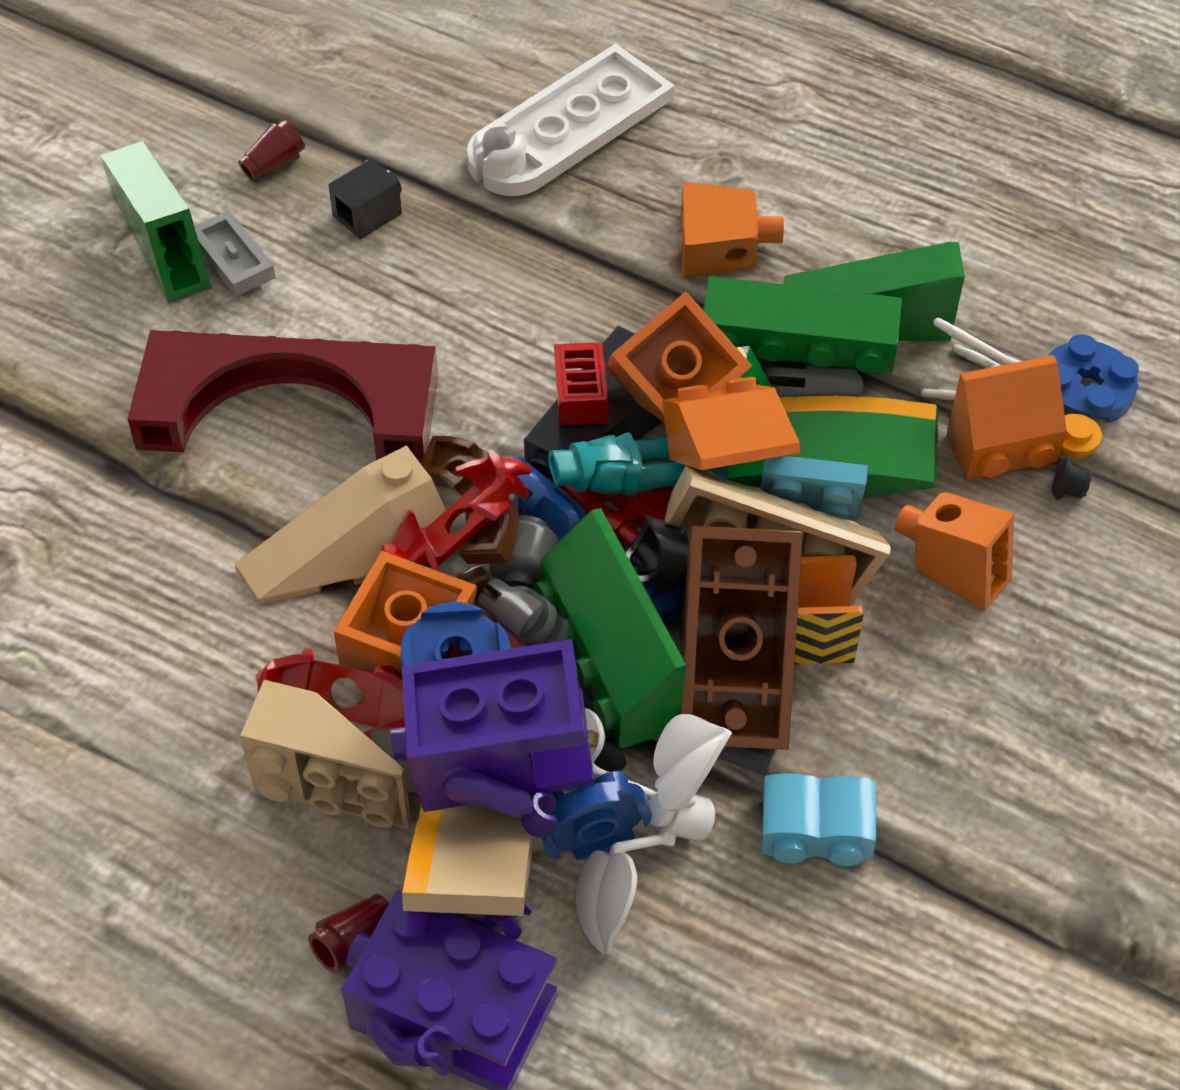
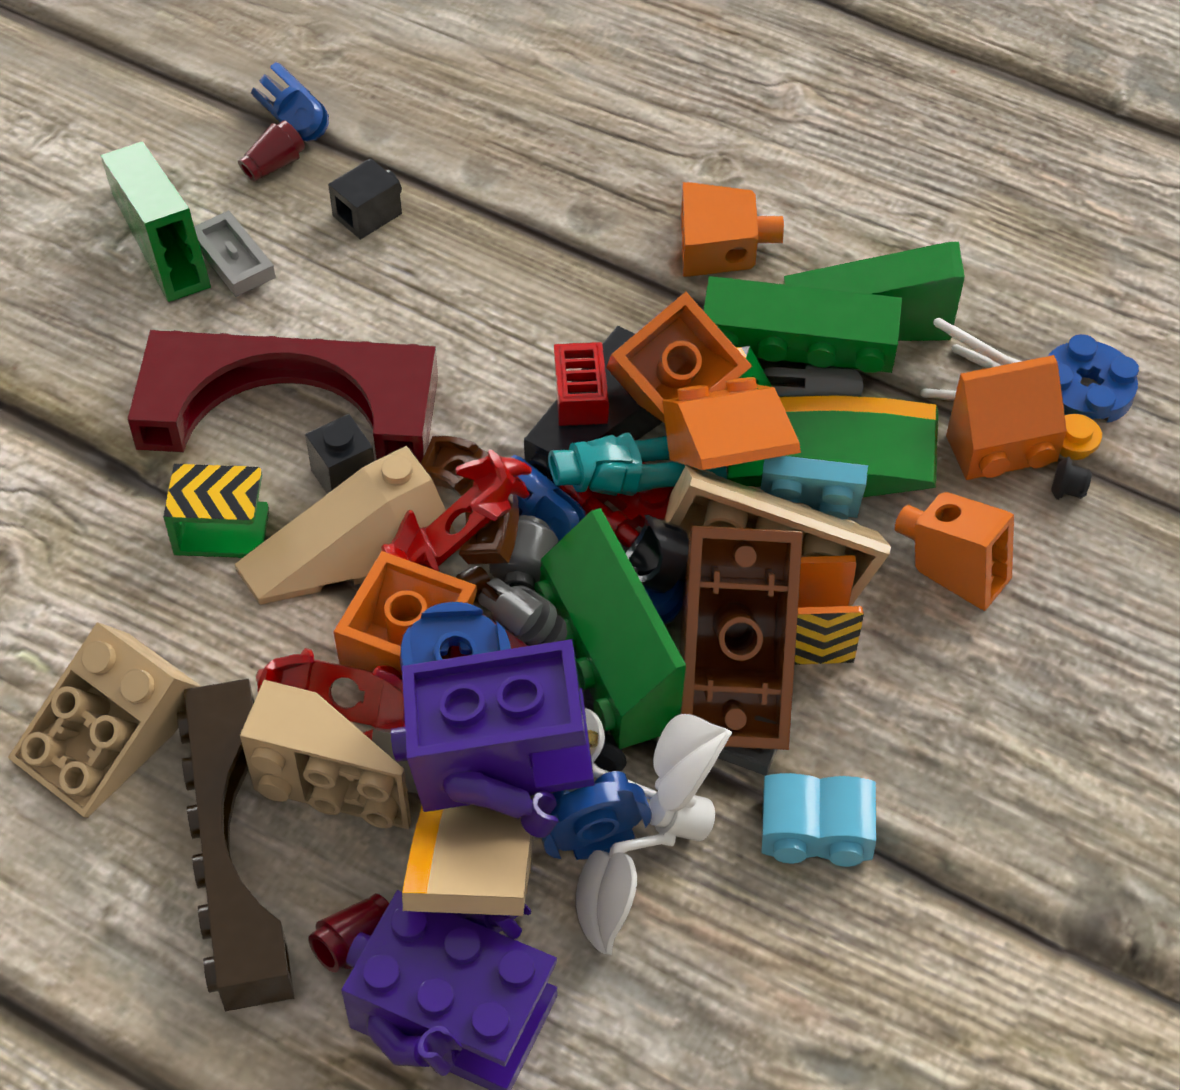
(102, 719): none -> tan slope
(215, 510): none -> piece
(247, 941): none -> dark brown arch
(293, 104): none -> blue arm
(337, 451): none -> black brick
(566, 122): white plate -> none

